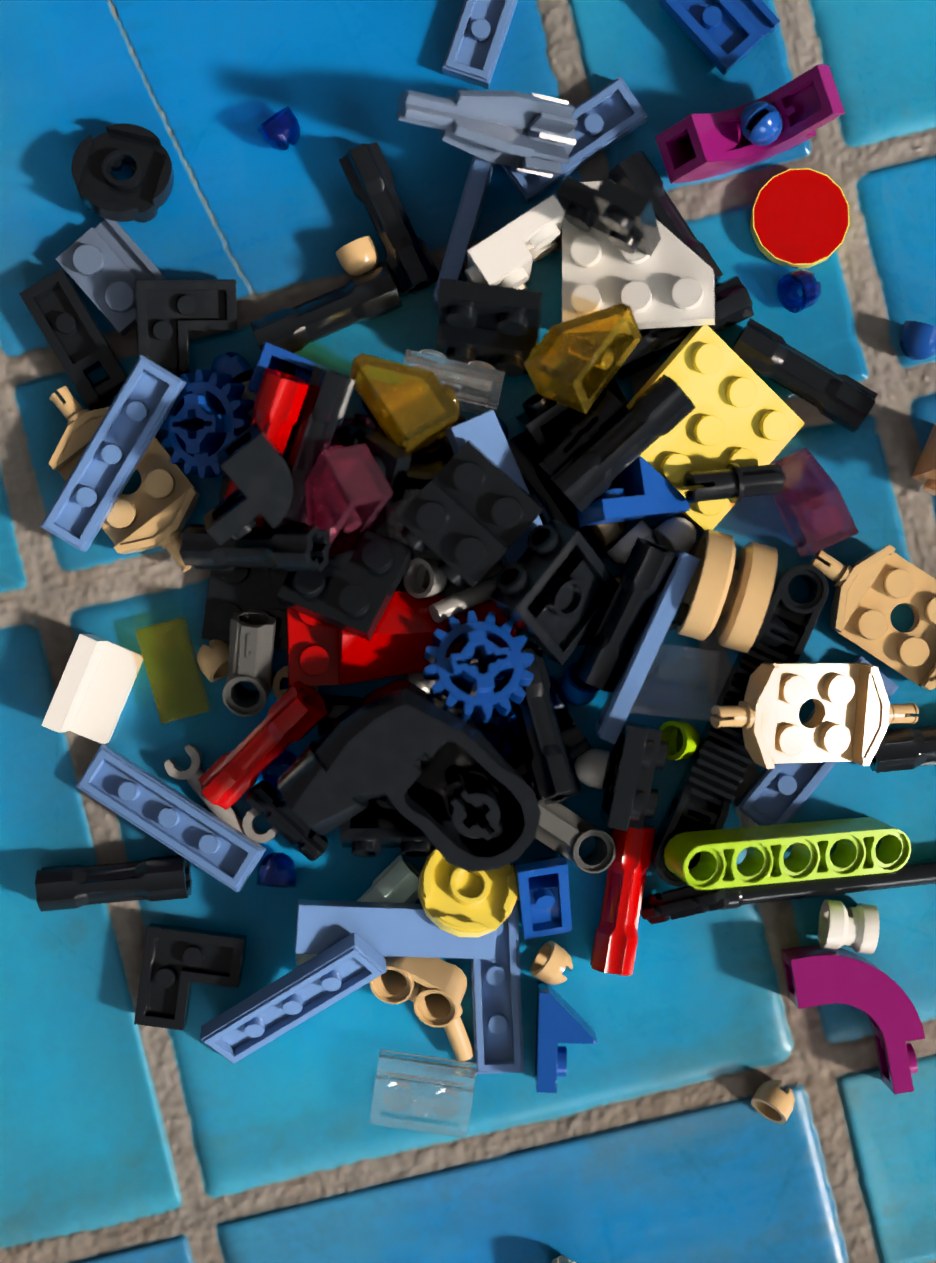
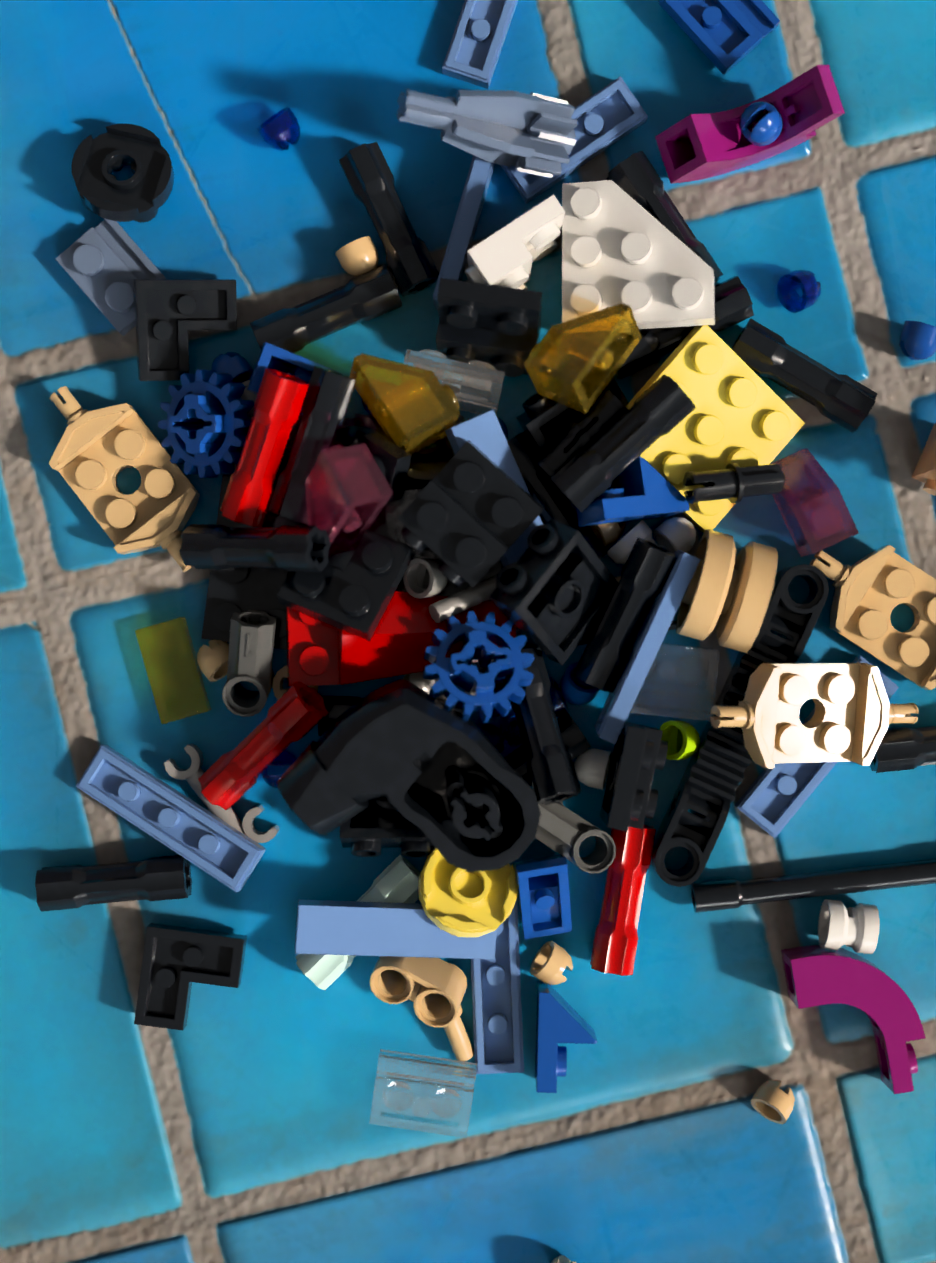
(75, 337): black plate -> none
(93, 688): white panel -> none
(113, 453): medium blue tile -> none
(262, 485): black brick -> none
(277, 871): clear blue hinge -> none
(285, 821): black axle -> none
(293, 998): medium blue tile -> none
(613, 210): black plate -> none
(682, 903): black axle -> none
(768, 843): lime beam -> none
(799, 218): red tile -> none

